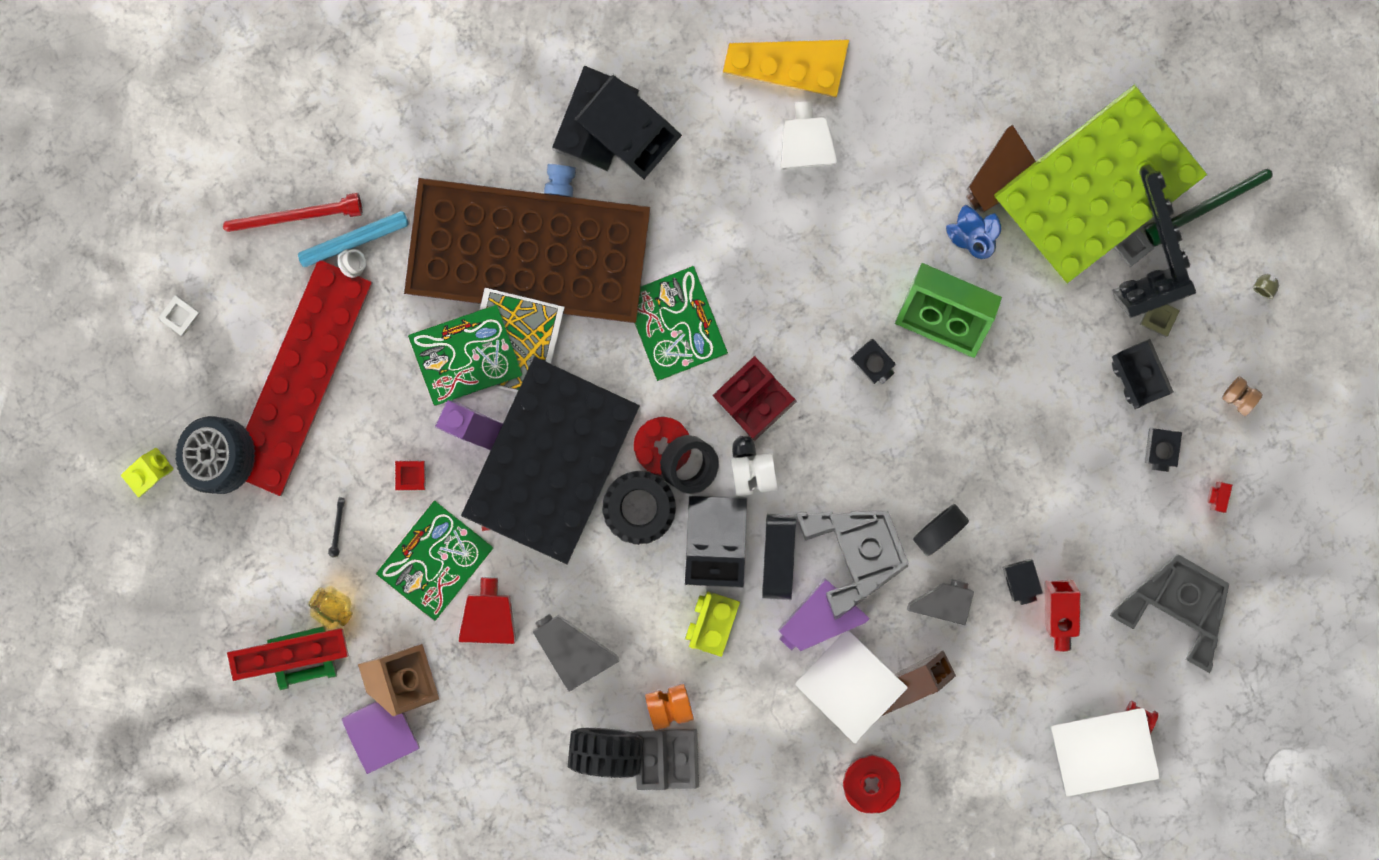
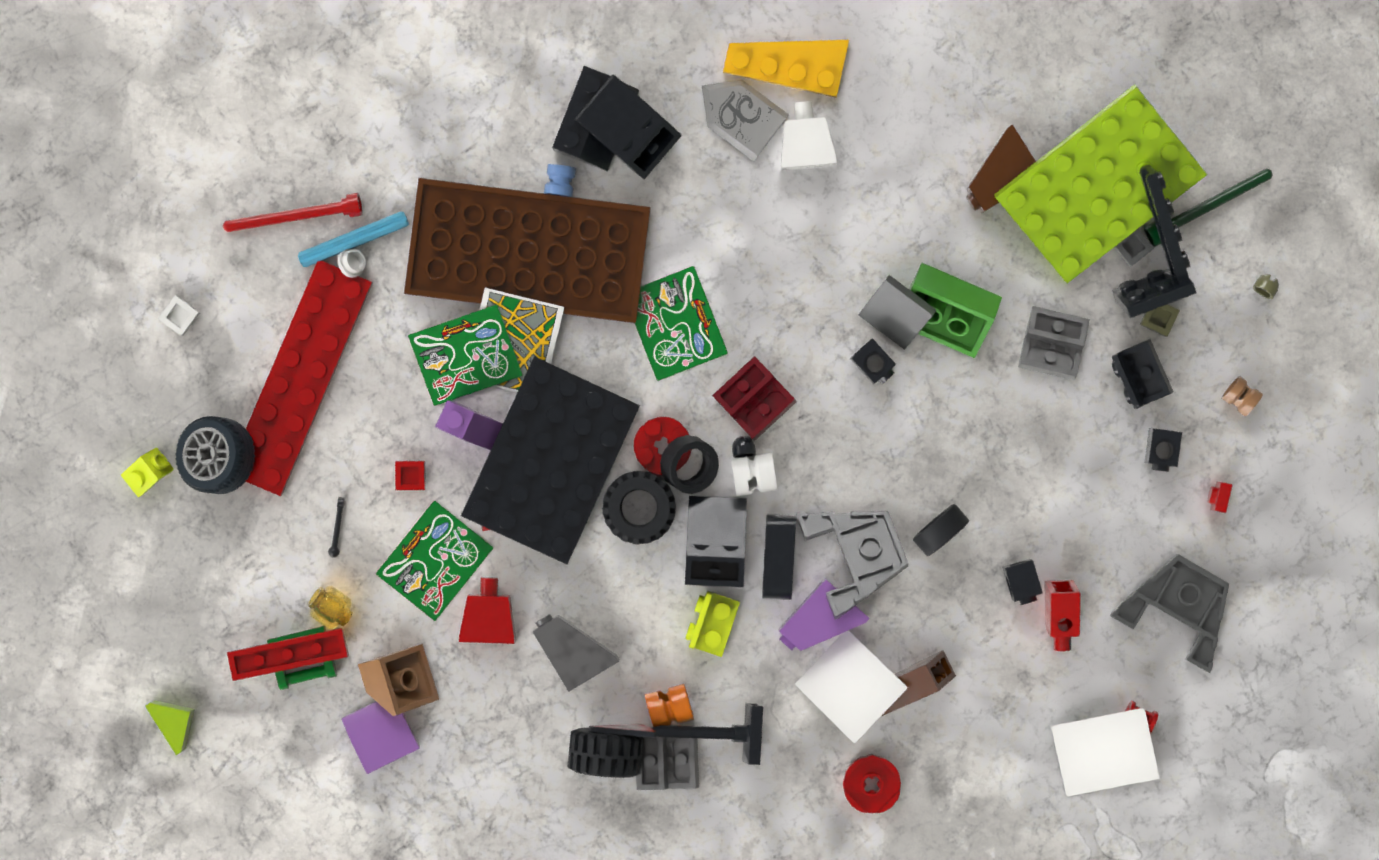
(173, 722): none -> lime slope
(742, 116): none -> light grey tile
(749, 733): none -> black piece
(897, 312): none -> tile
(945, 602): flat silver slope -> none
(973, 229): blue plate -> none
(1053, 343): none -> flat silver slope

